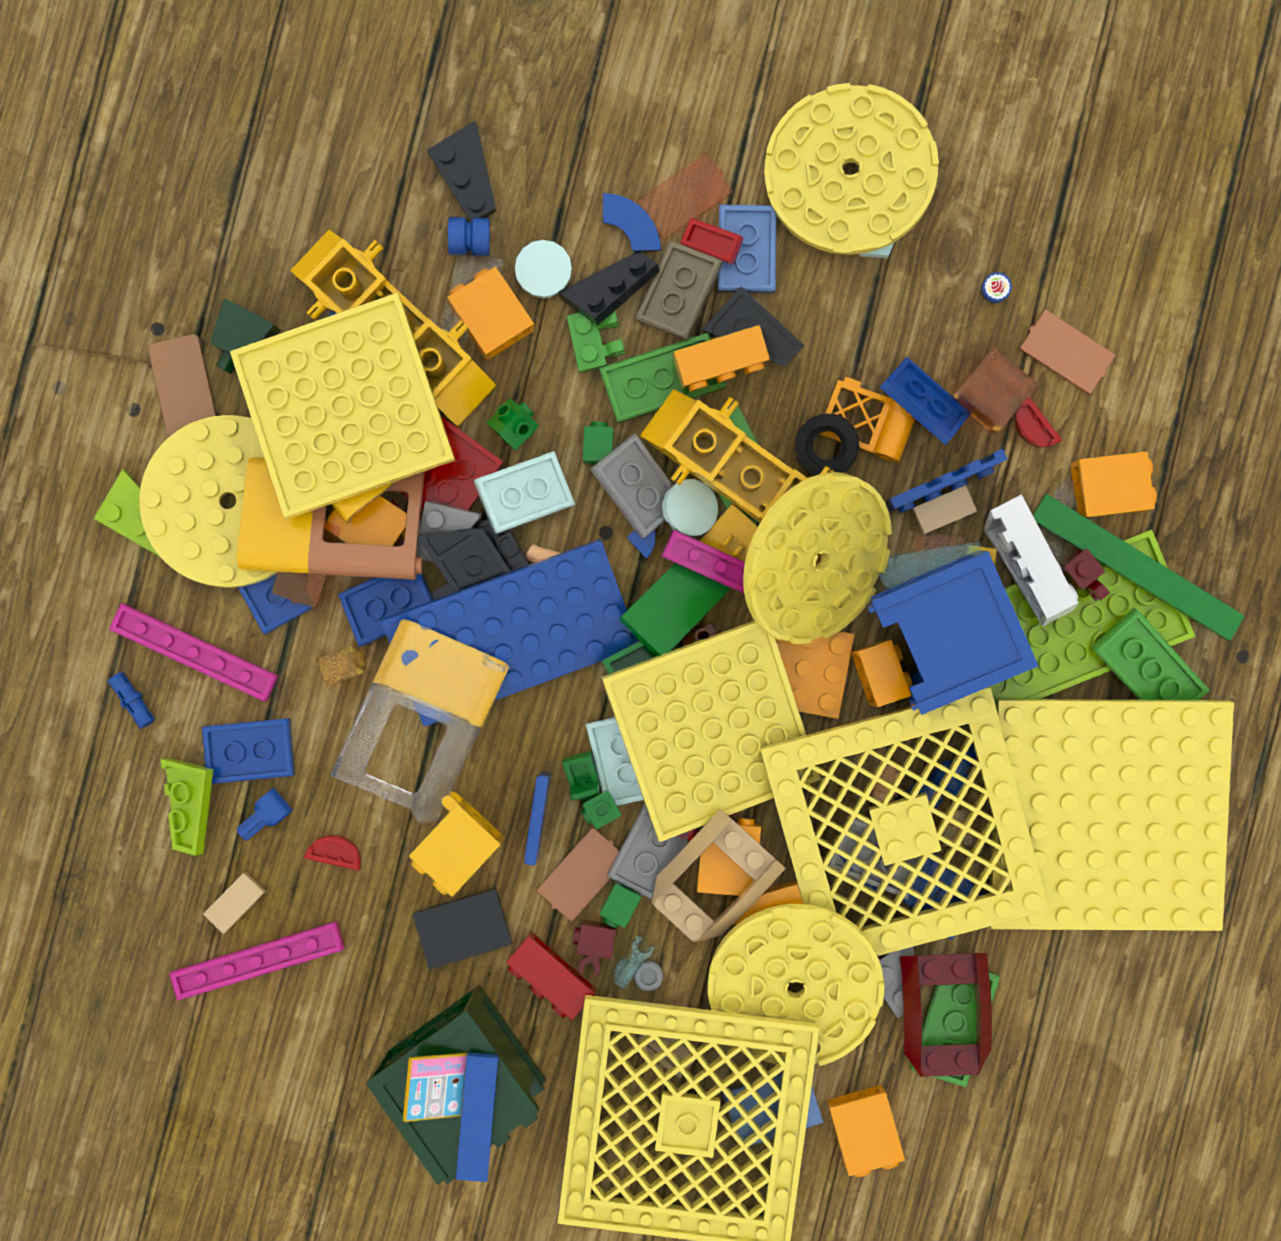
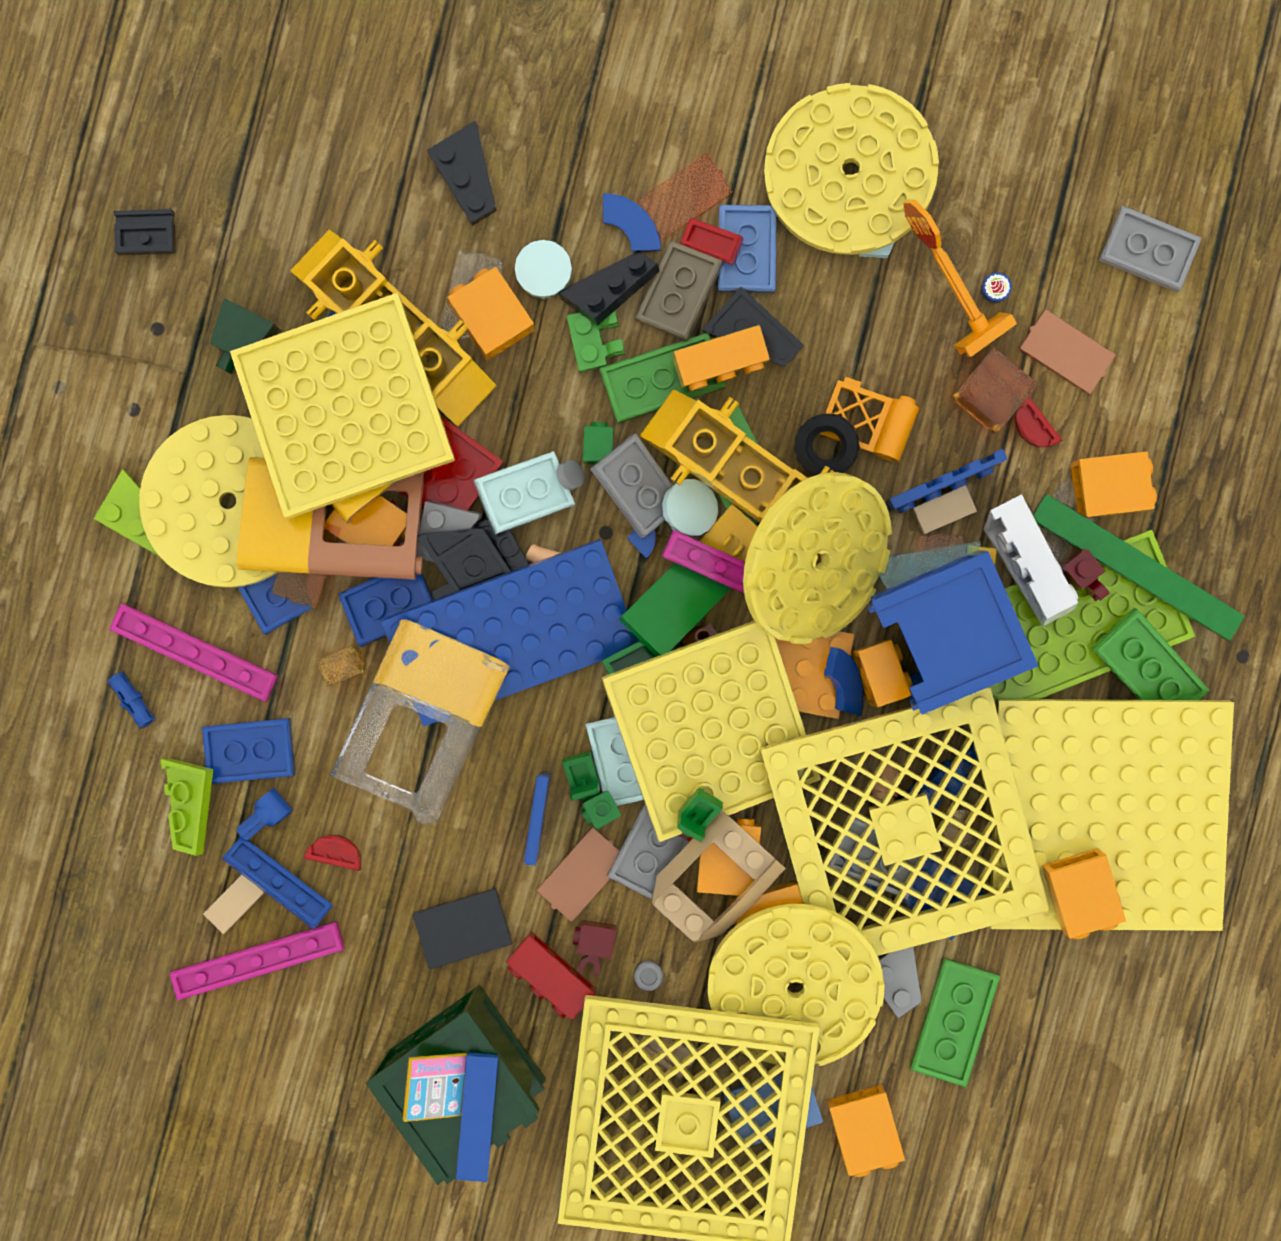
(145, 232): none -> black plate
(181, 381): medium nougat piece -> none
(277, 882): none -> blue tile
(456, 846): yellow container -> none
(469, 236): blue wheel -> none
(513, 423): green brick -> none
(570, 475): none -> light grey tile
(619, 905): green brick -> none
(628, 967): clear light blue plate -> none
(698, 814): none -> green bracket
(846, 681): none -> blue tile
(925, 400): blue tile -> none
(946, 970): dark red wedge -> none
(983, 330): none -> light orange piece
(1084, 893): none -> light orange brick
(1150, 249): none -> light grey tile

